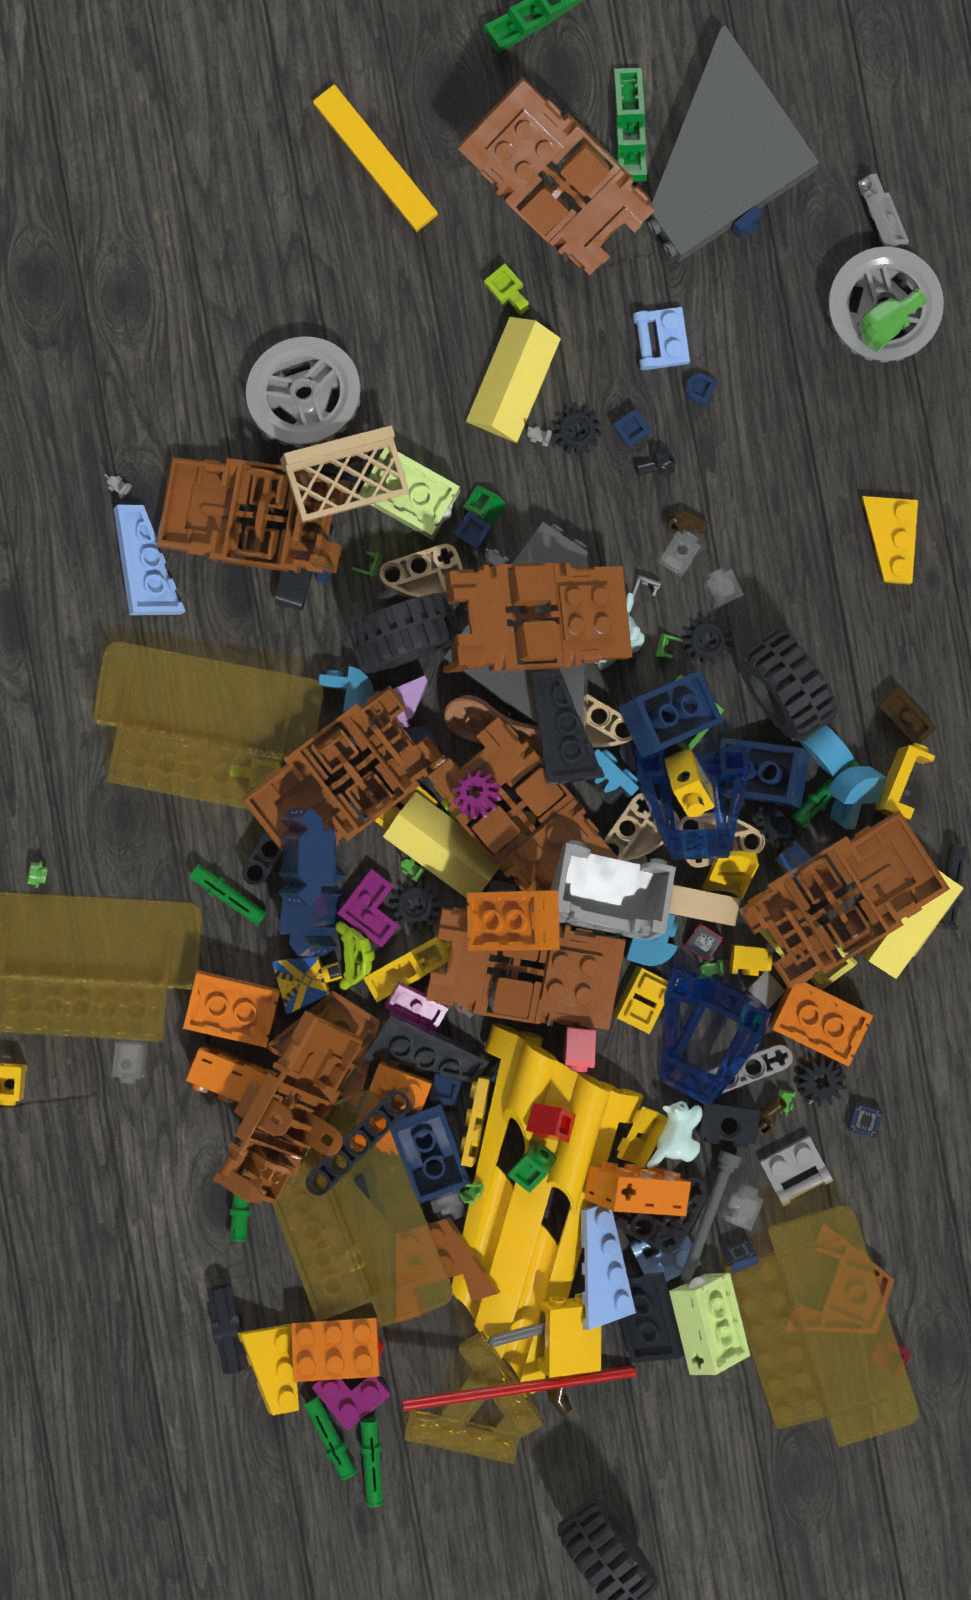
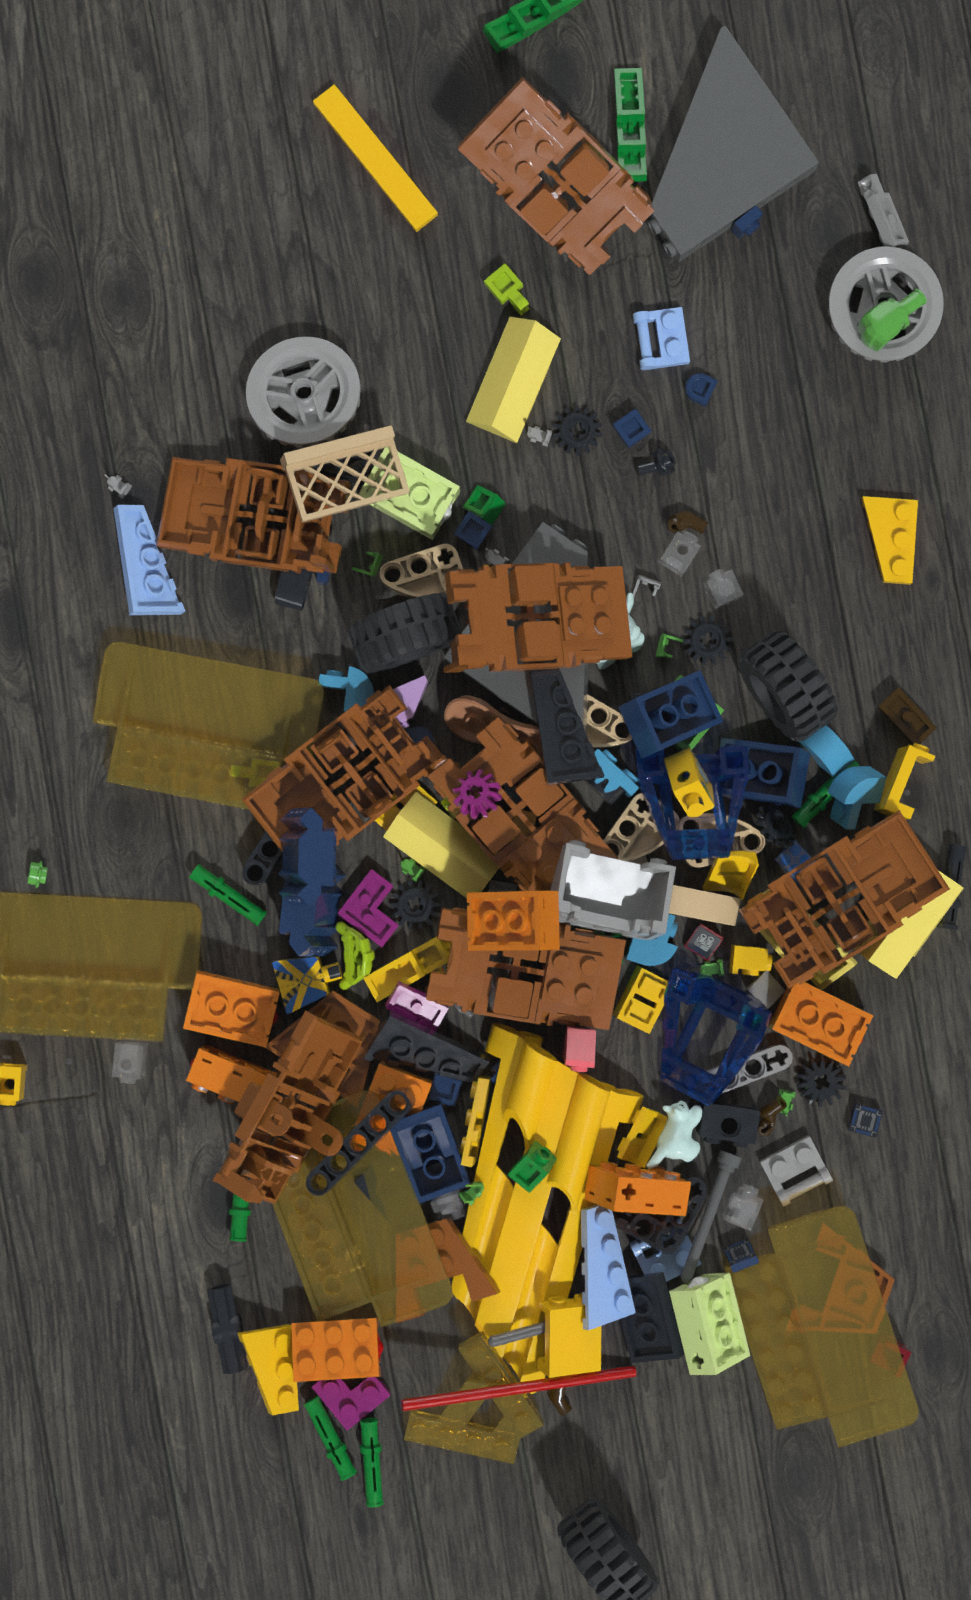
(550, 1122): red panel -> none

